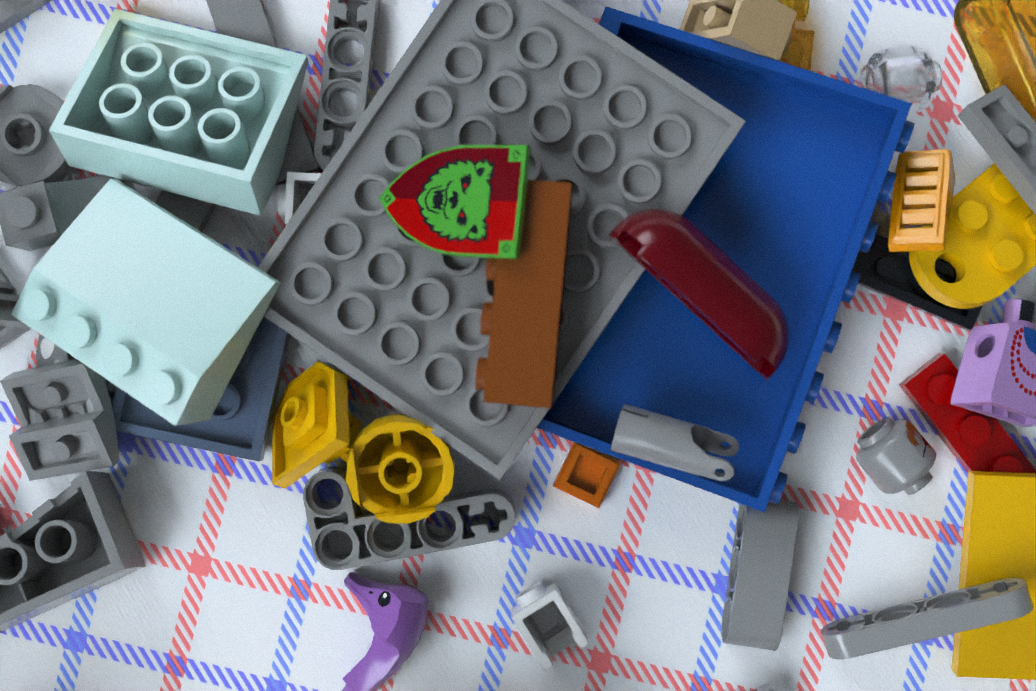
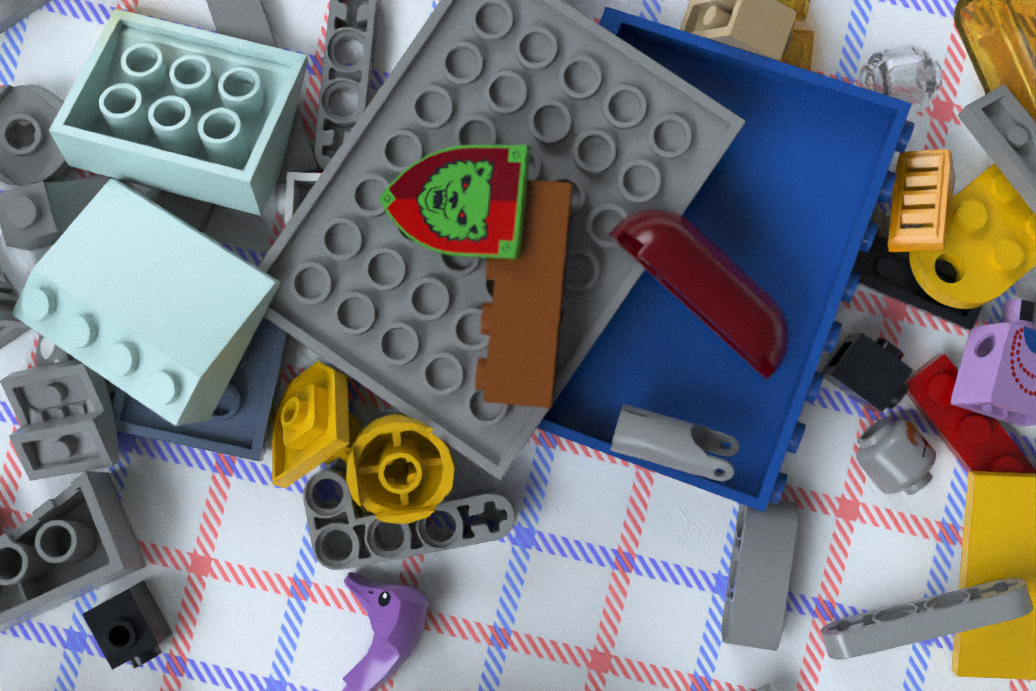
(129, 626): none -> black brick
(547, 622): white window -> none
(586, 474): orange tile -> none
(869, 372): none -> black brick

